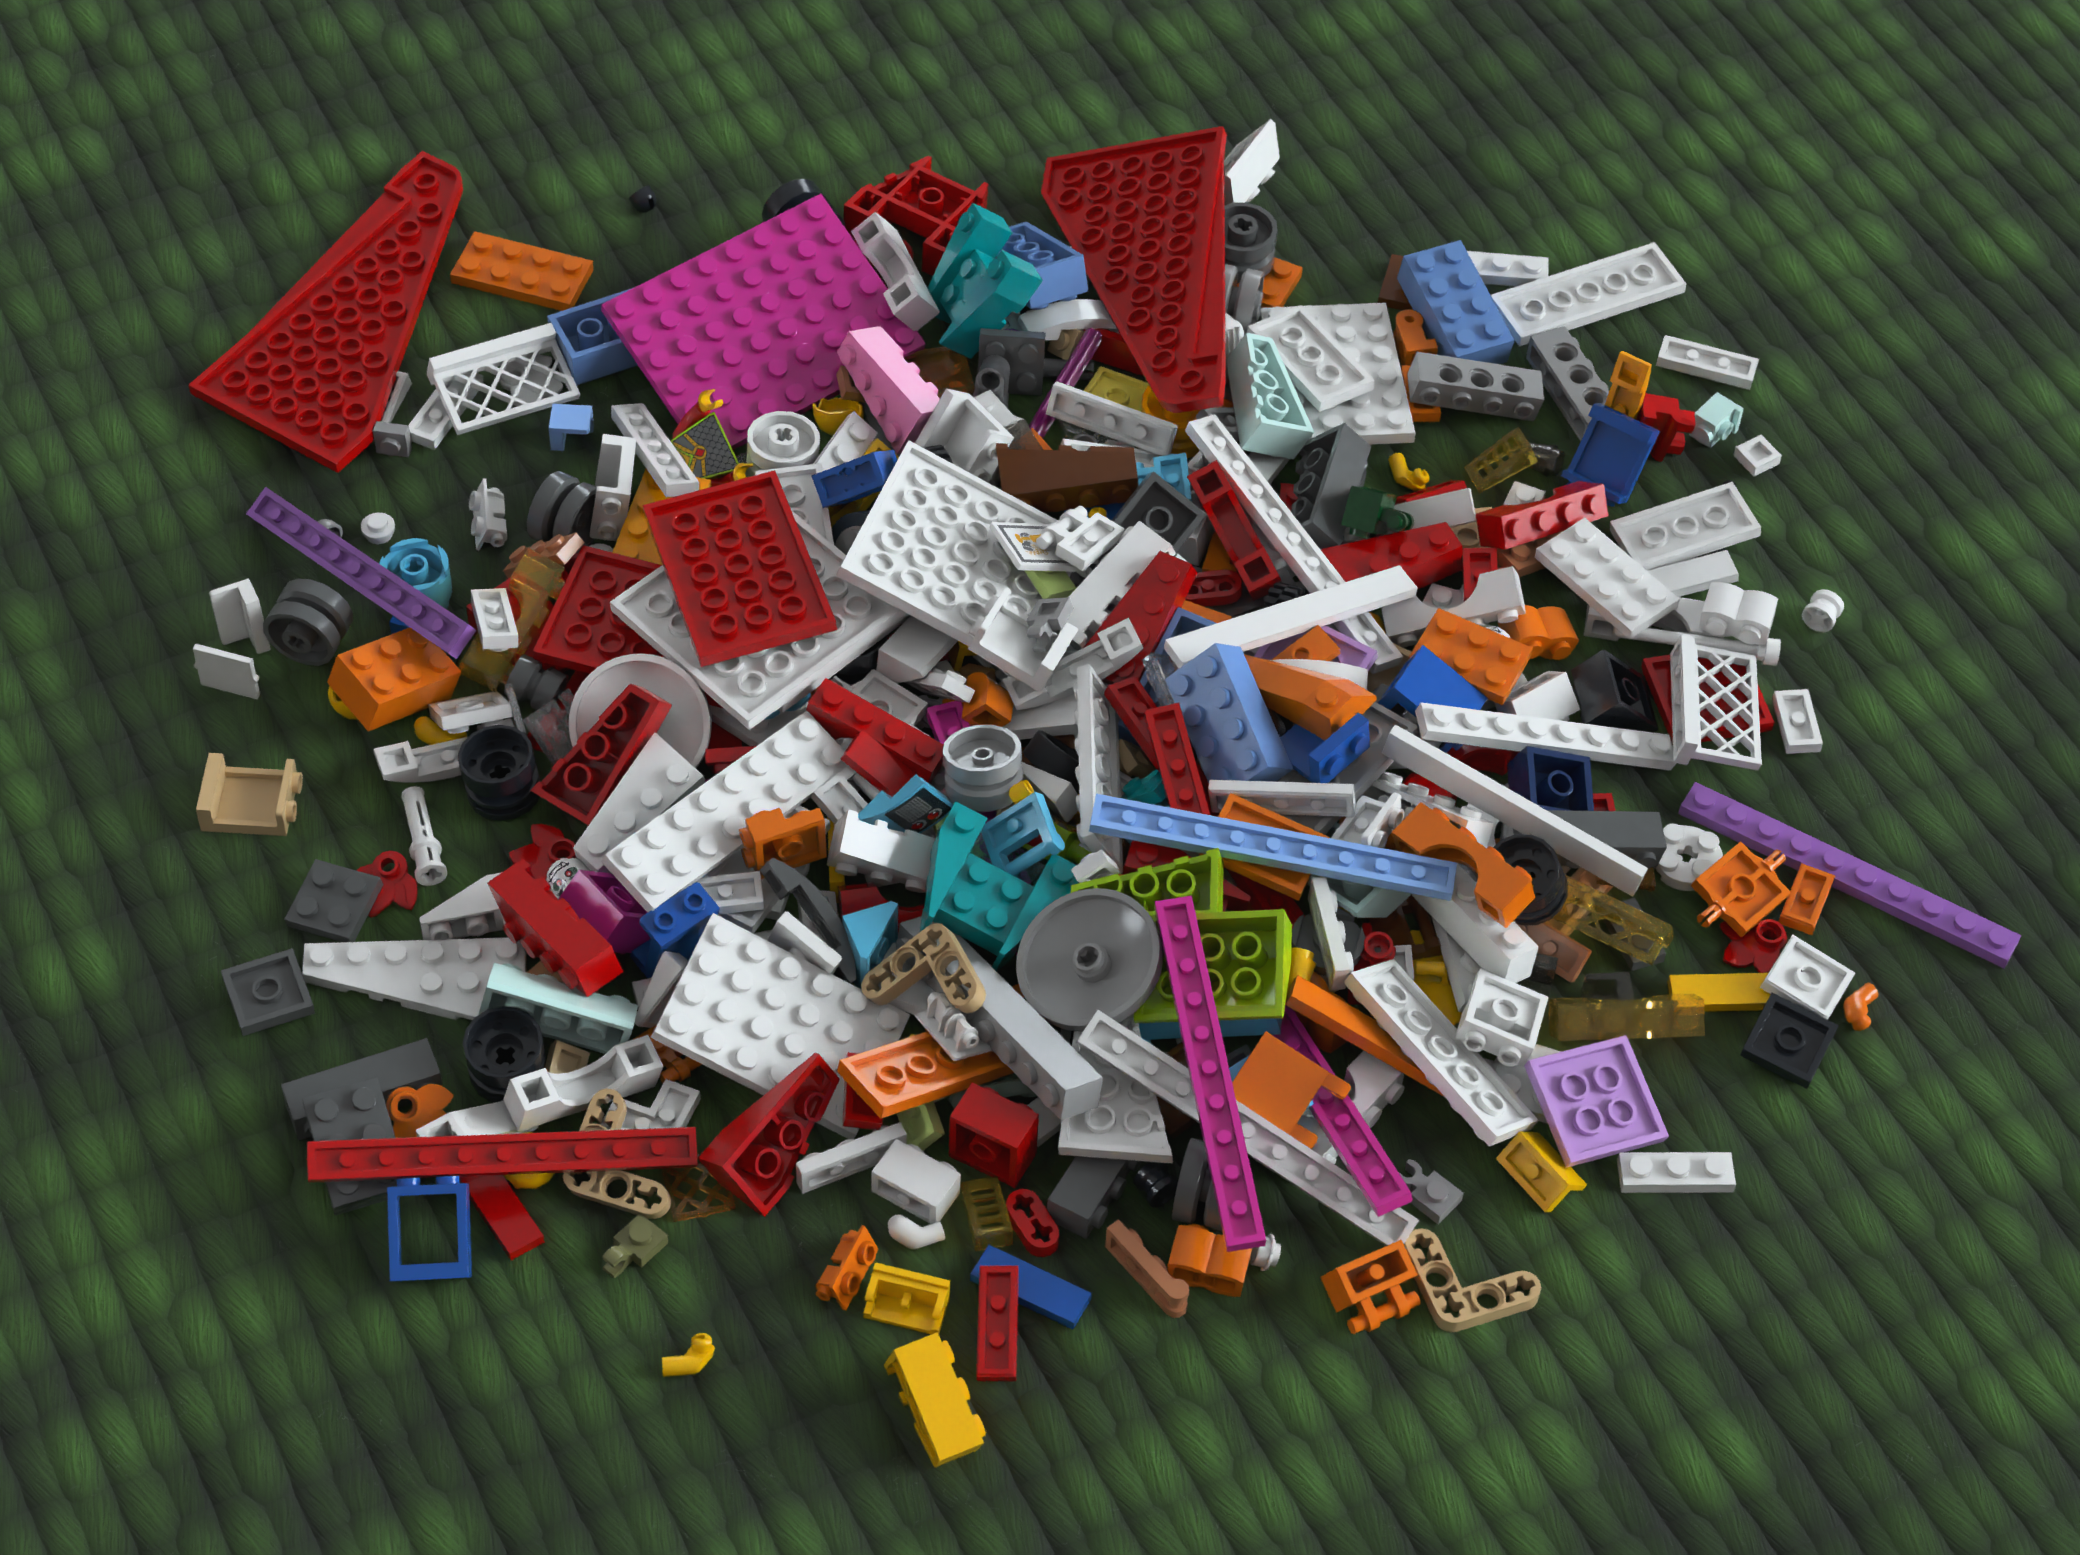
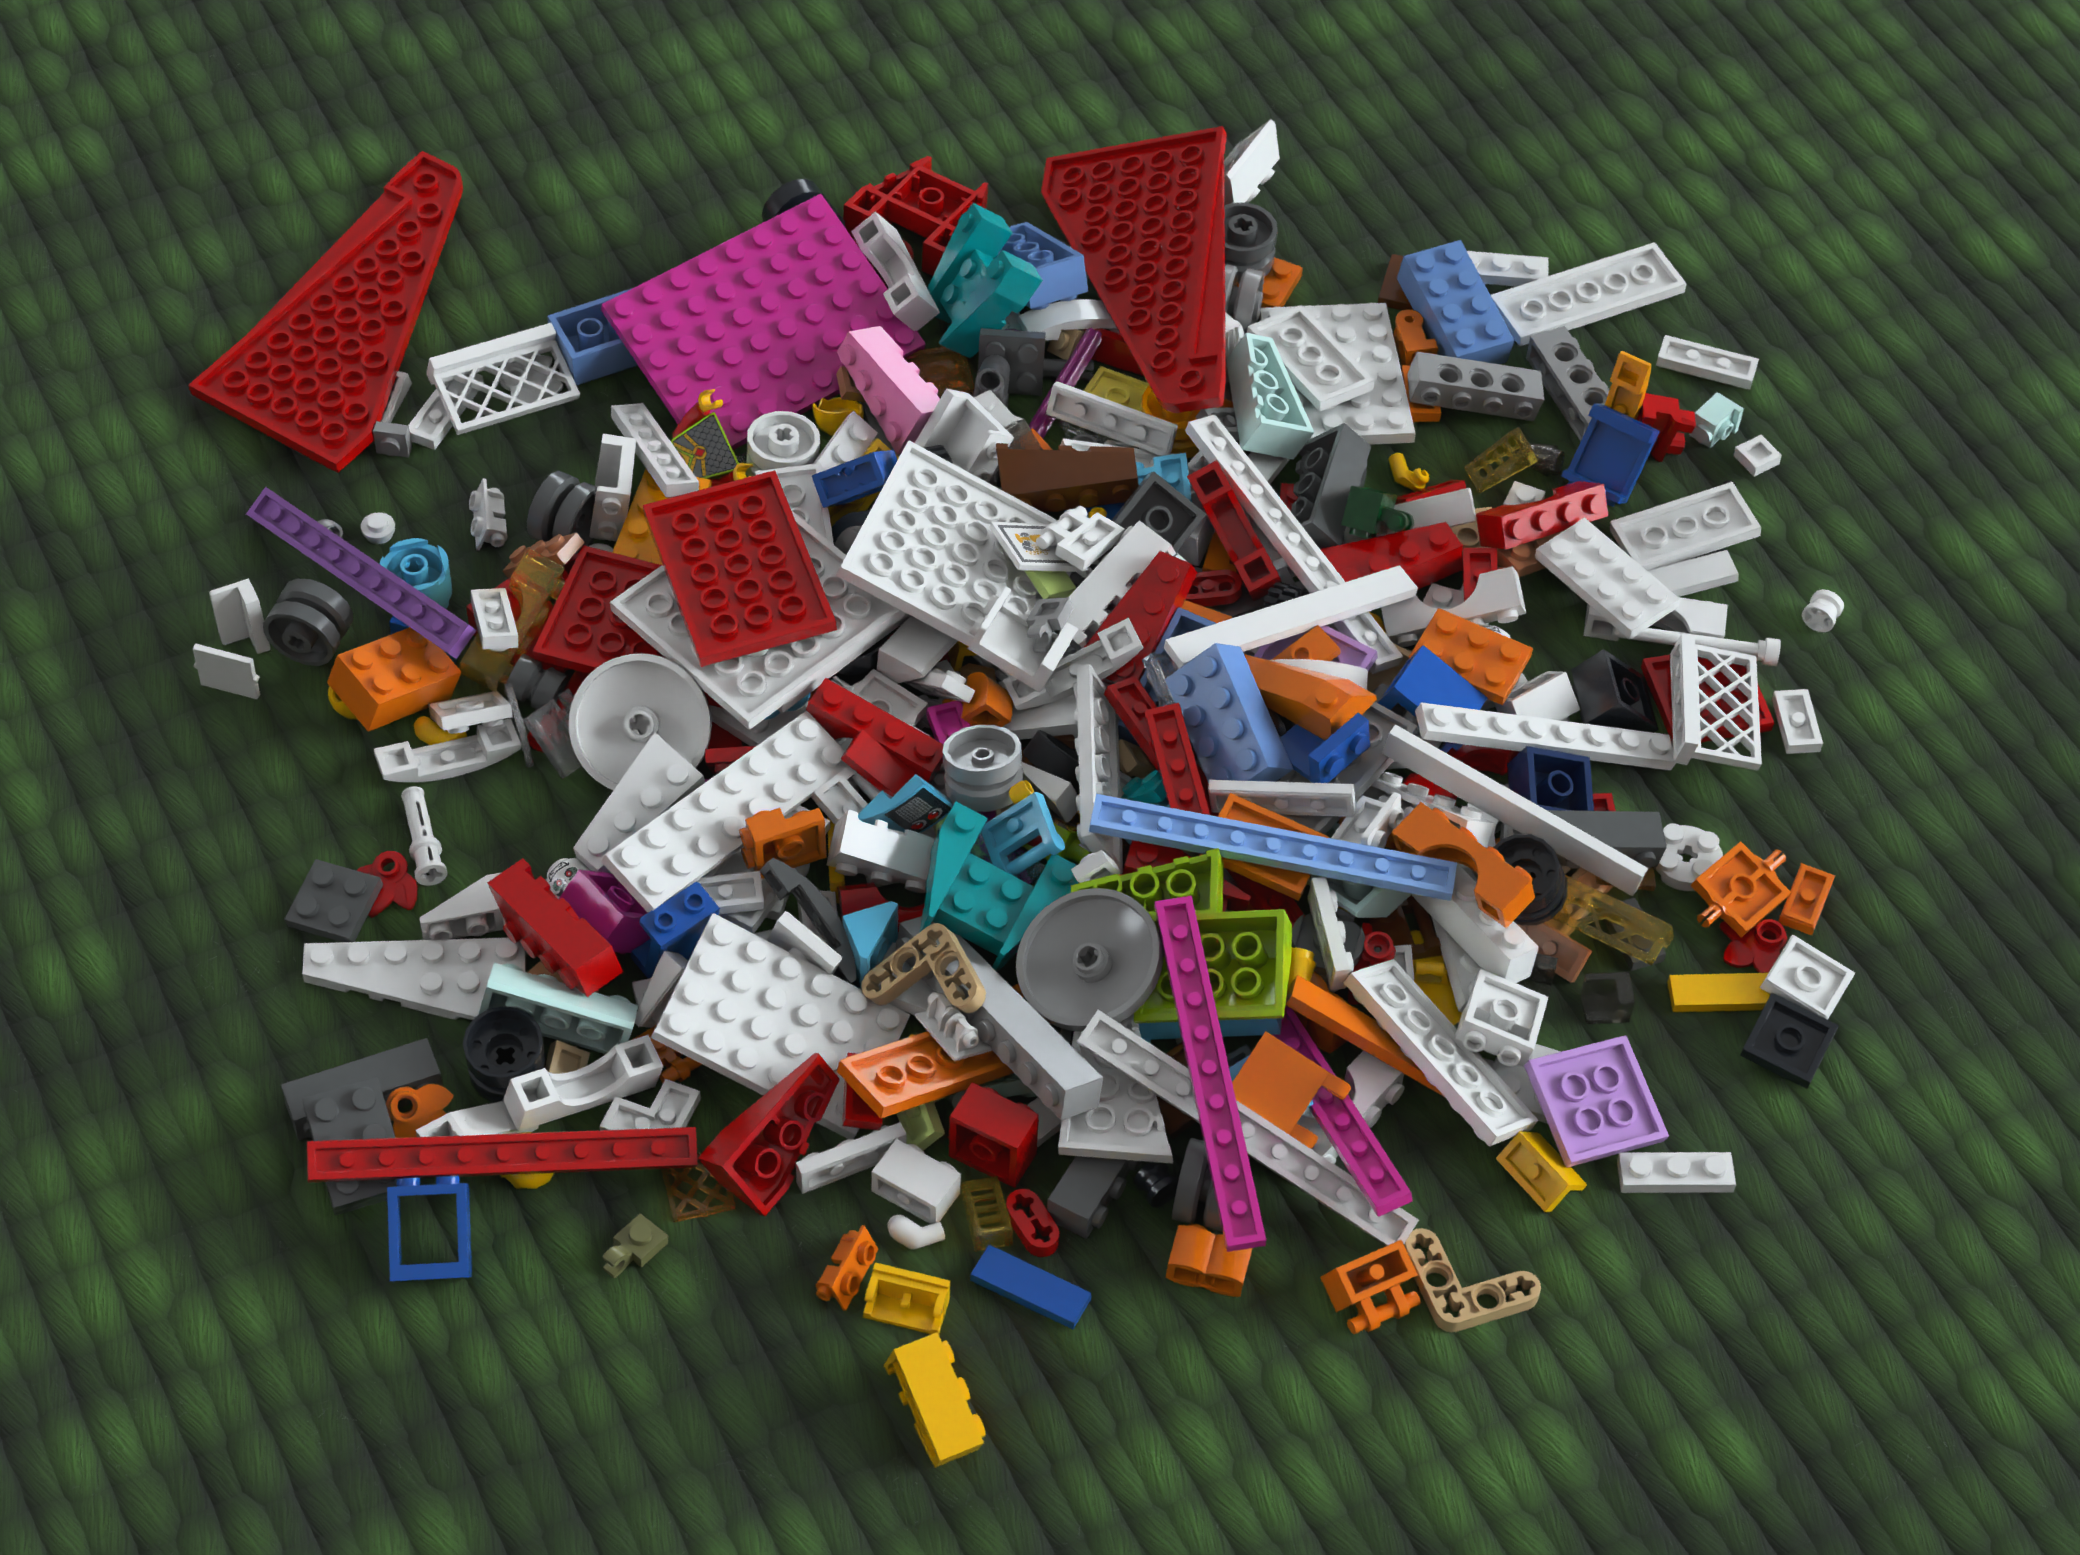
(247, 798): tan panel -> none
(267, 992): dark grey plate -> none
(499, 772): black wheel -> none
(503, 1214): red tile -> none
(521, 271): orange plate -> none
(545, 850): red plate -> none
(568, 420): light blue panel -> none
(597, 1186): tan beam -> none
(603, 754): red wedge -> none
(643, 199): black hinge -> none
(693, 1360): yellow arm -> none
(997, 1323): red tile -> none
(1147, 1270): nougat plate -> none
(1266, 1255): white plate -> none
(1431, 1194): light grey plate -> none
(1545, 631): orange brick -> none
(1640, 1018): clear yellow arch -> none
(1738, 613): white brick -> none
(1852, 875): medium lavender plate -> none
(1856, 1006): orange arm -> none

